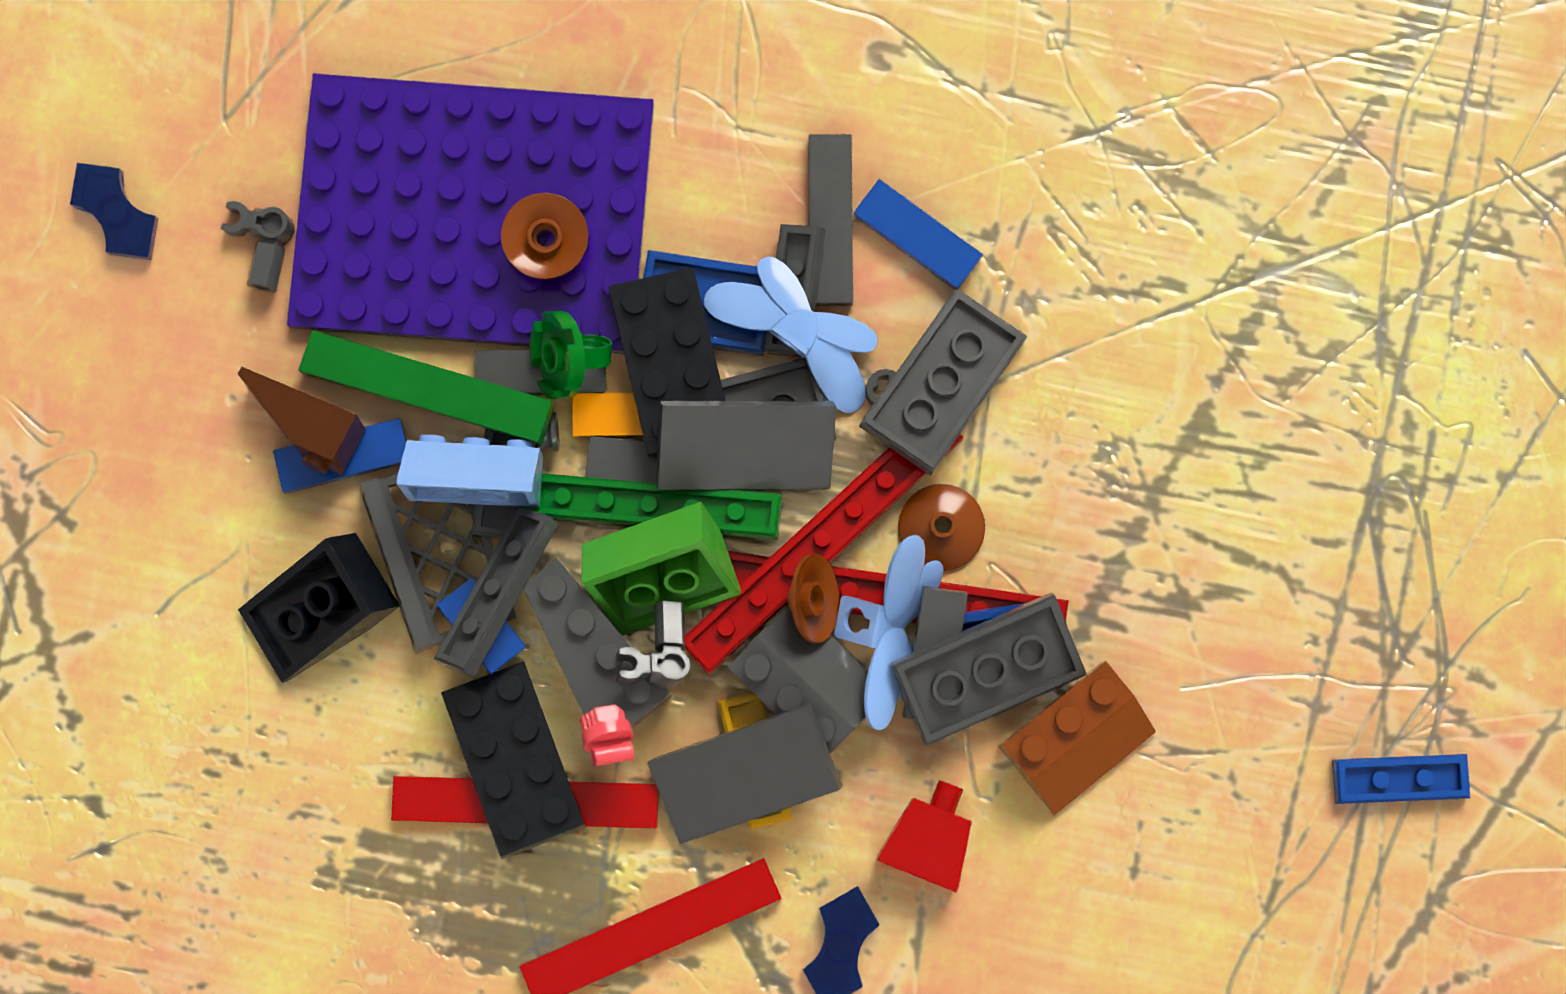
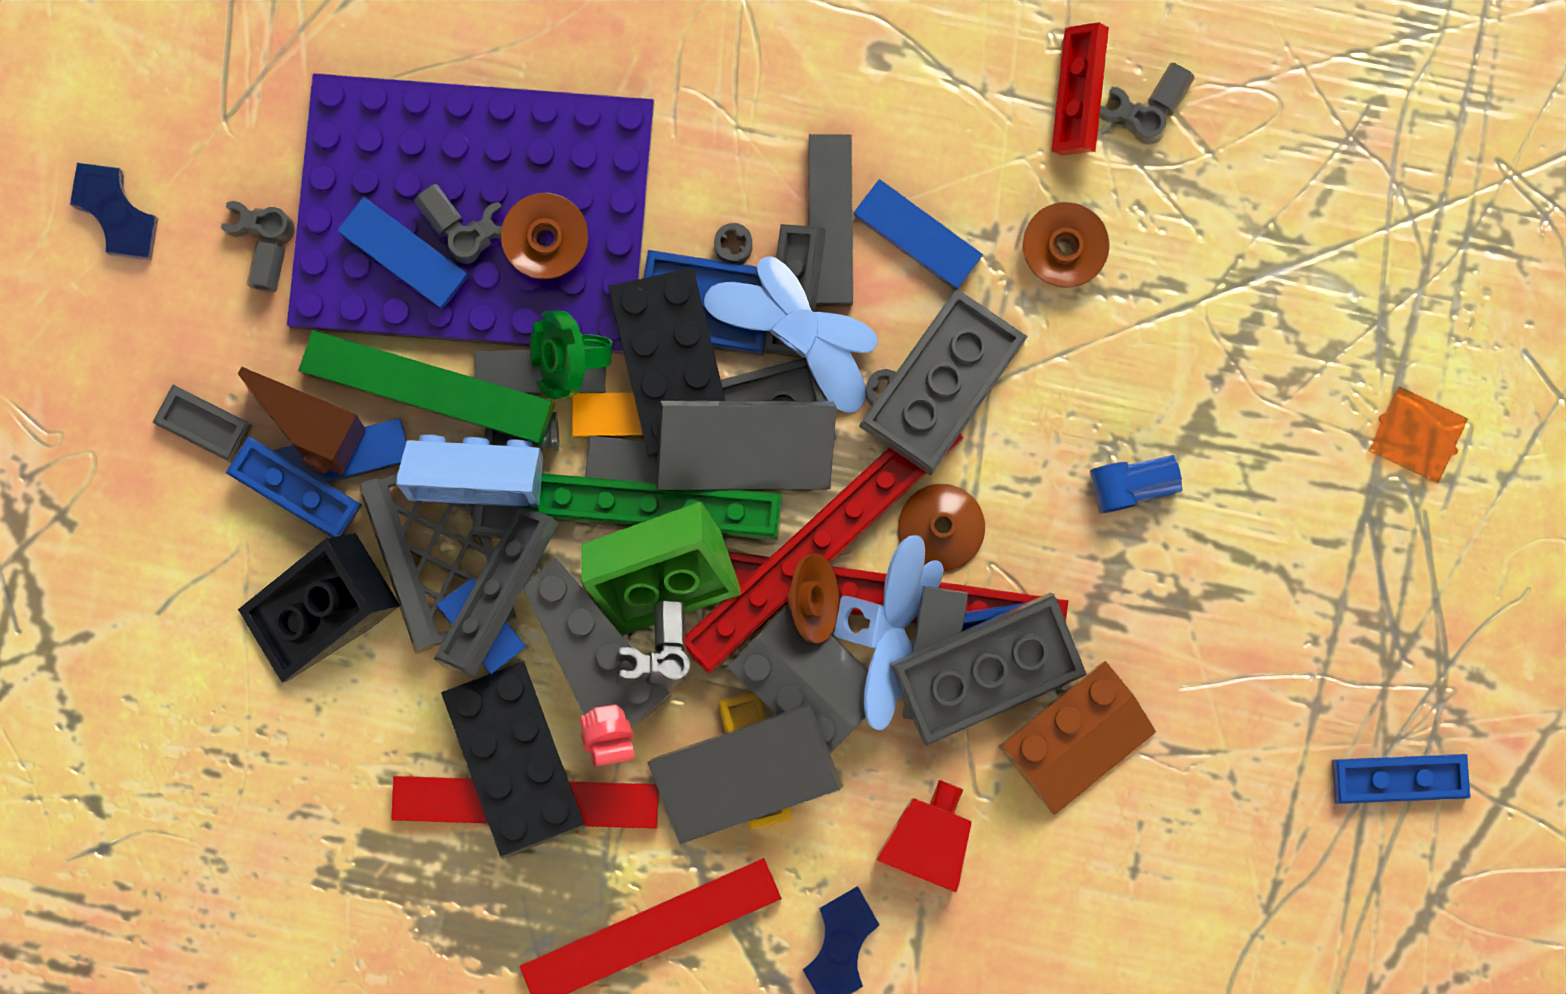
(202, 423): none -> dark grey tile
(293, 488): none -> blue tile
(403, 253): none -> blue tile
(463, 241): none -> dark grey bar
(742, 233): none -> dark grey bush
(1069, 224): none -> dark orange dish
(1080, 89): none -> red plate
(1123, 485): none -> blue piece
(1149, 122): none -> dark grey bar
(1418, 434): none -> clear orange piece

